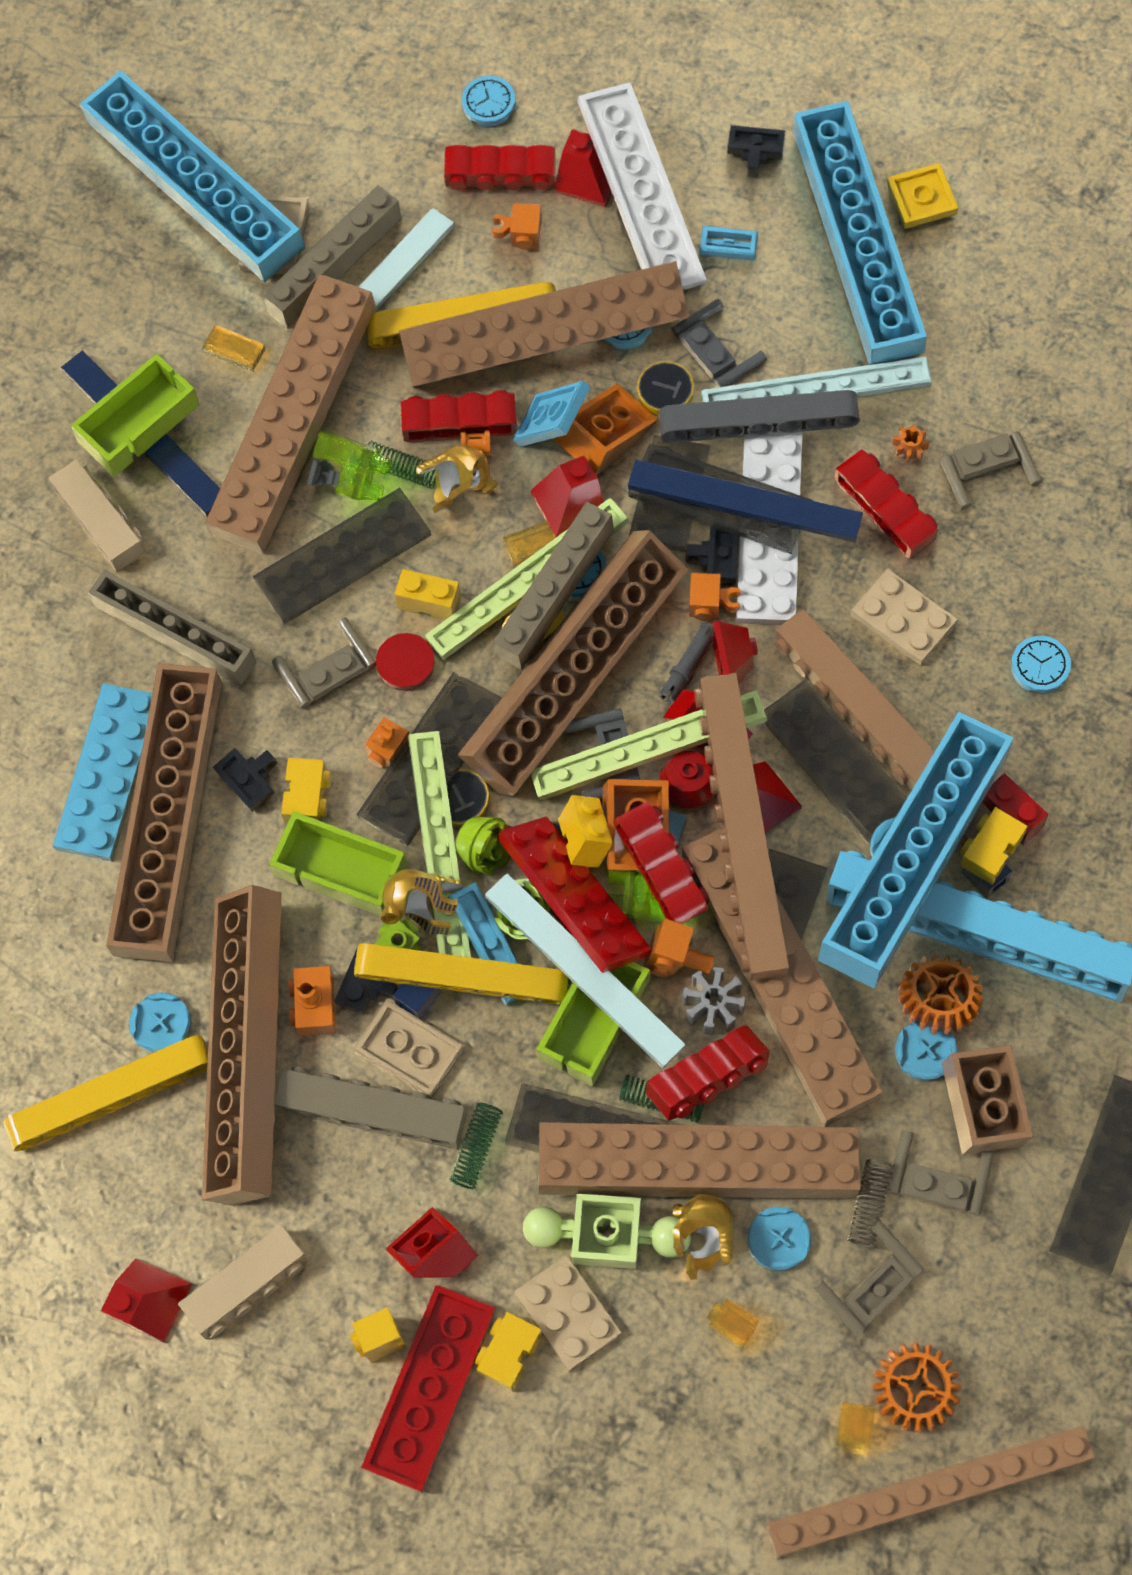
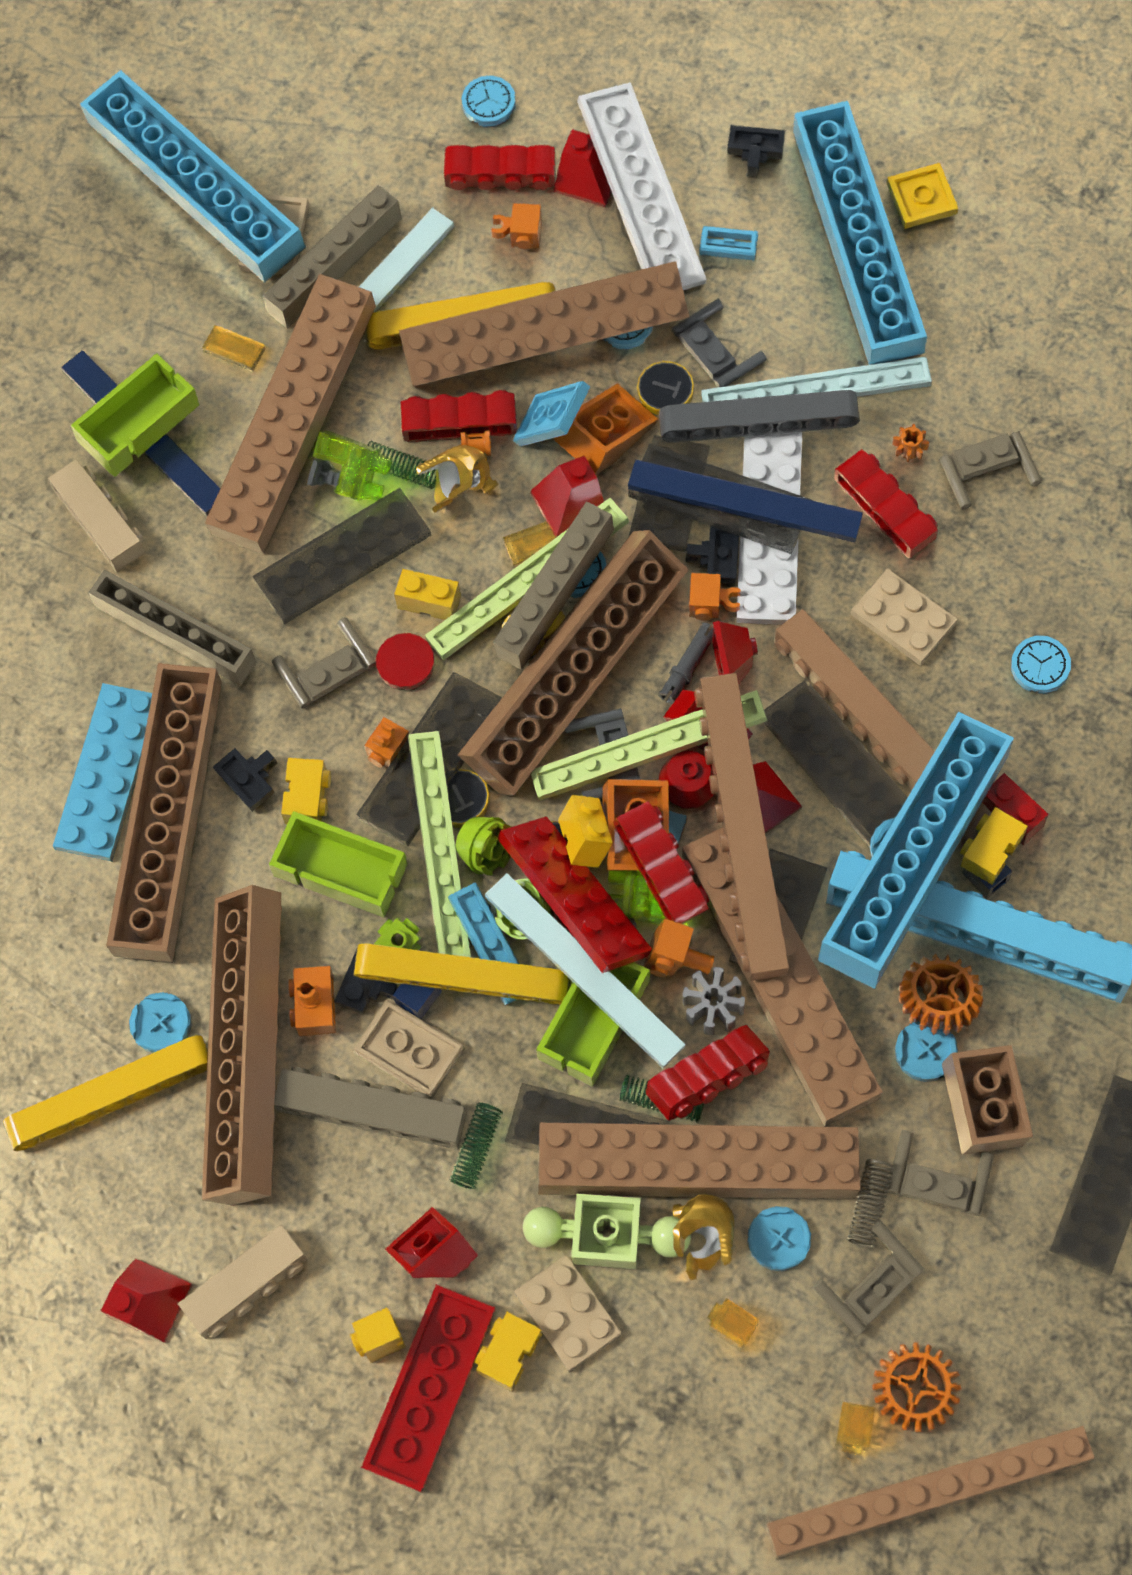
(406, 896): pearl gold piece -> none

